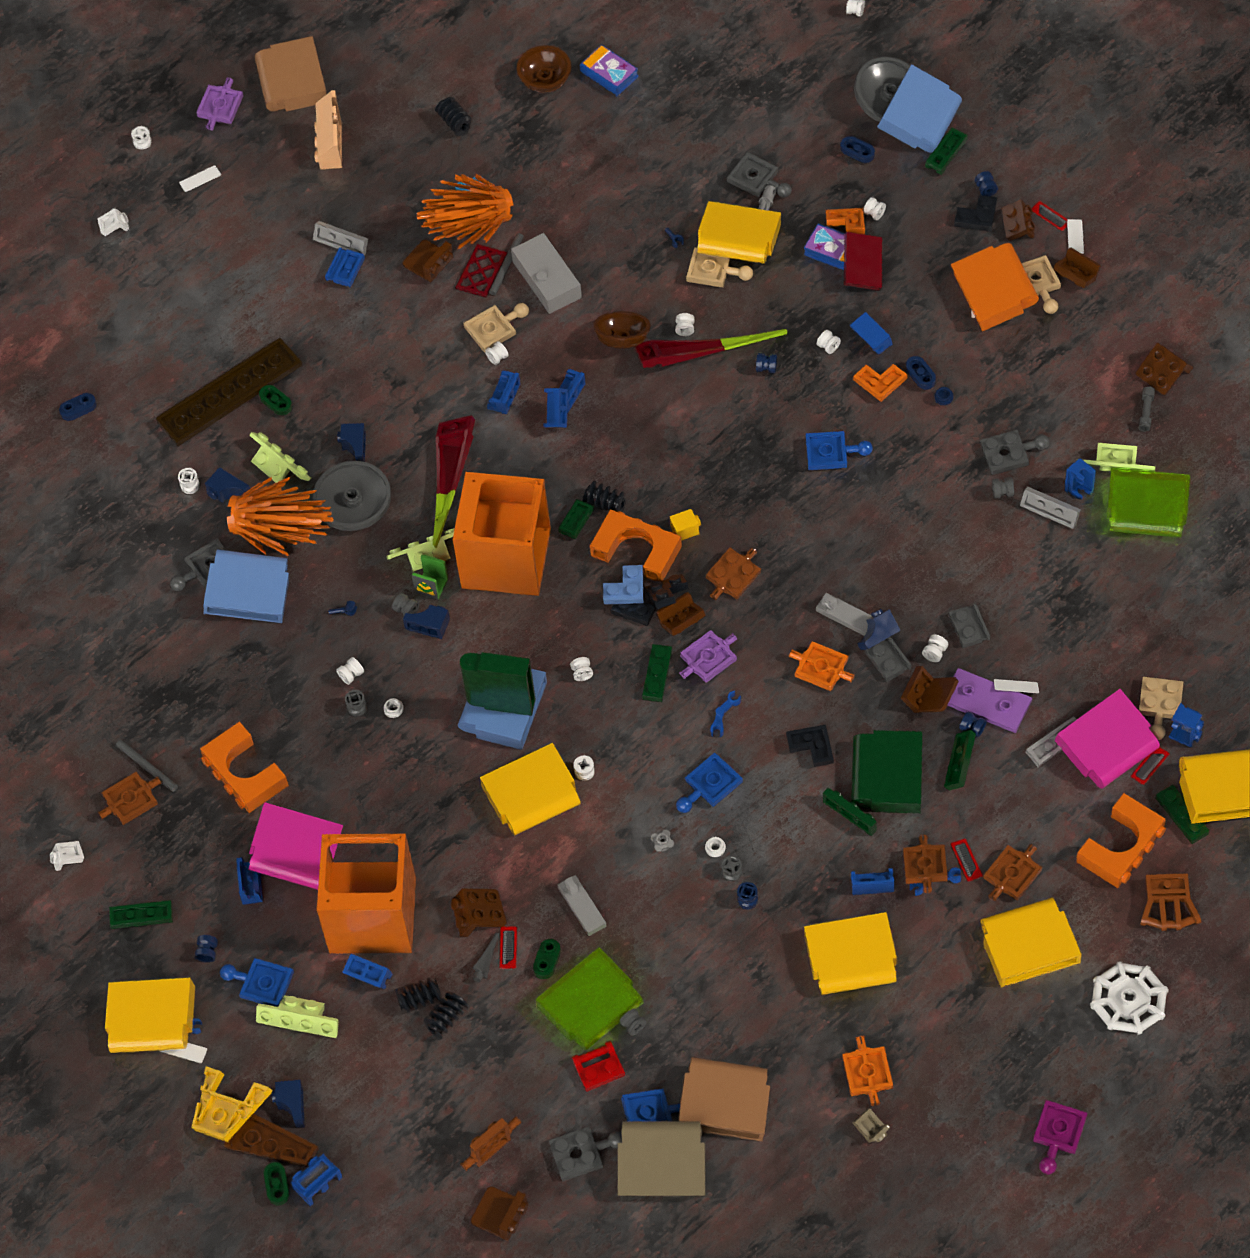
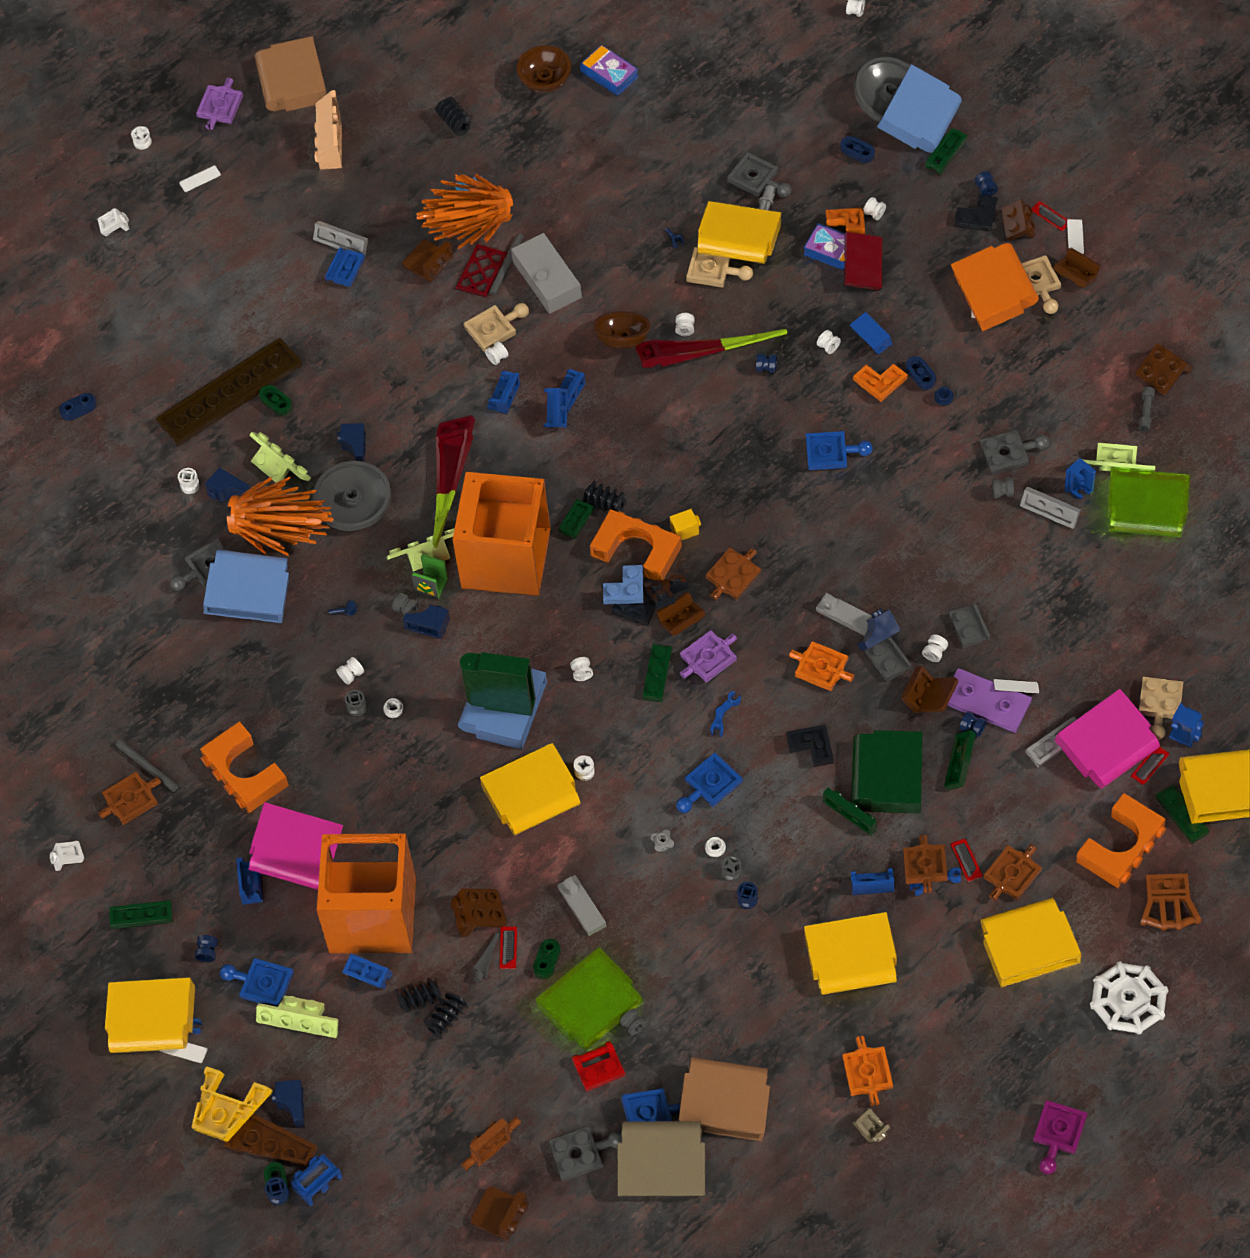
(279, 1195): none -> dark blue wheel

